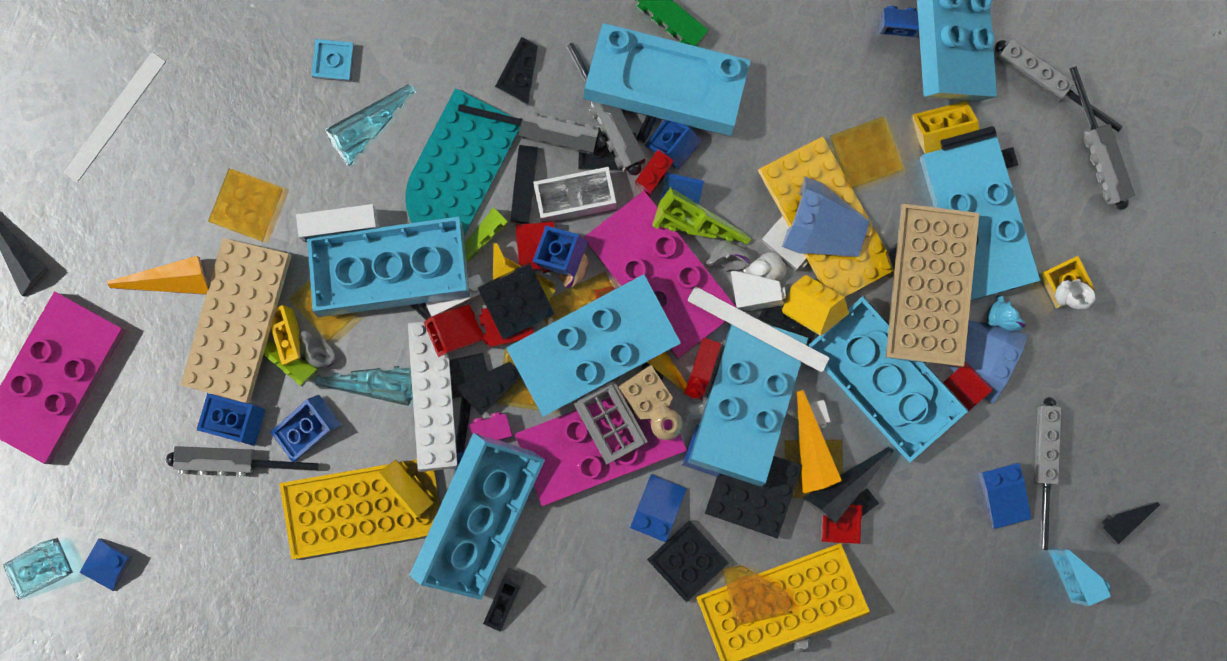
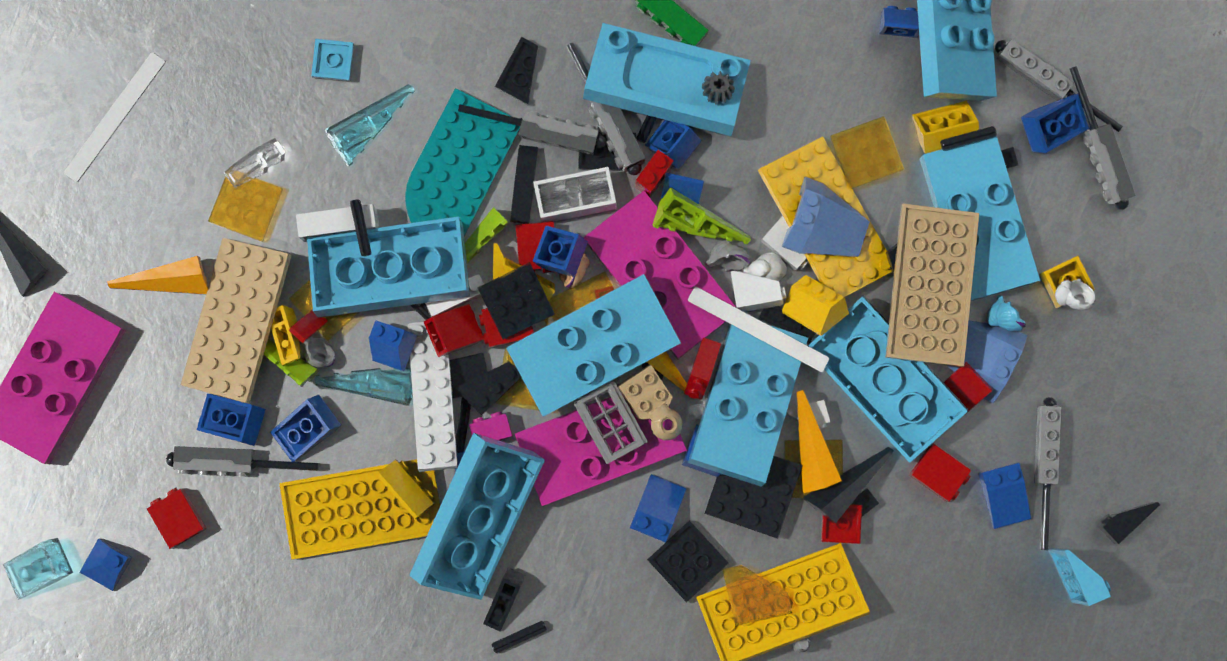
(176, 517): none -> red brick
(255, 163): none -> clear slope
(307, 326): none -> red tile
(360, 227): none -> black axle
(391, 345): none -> blue slope
(518, 637): none -> black axle
(713, 93): none -> dark grey gear
(940, 473): none -> red brick
(1054, 123): none -> blue slope

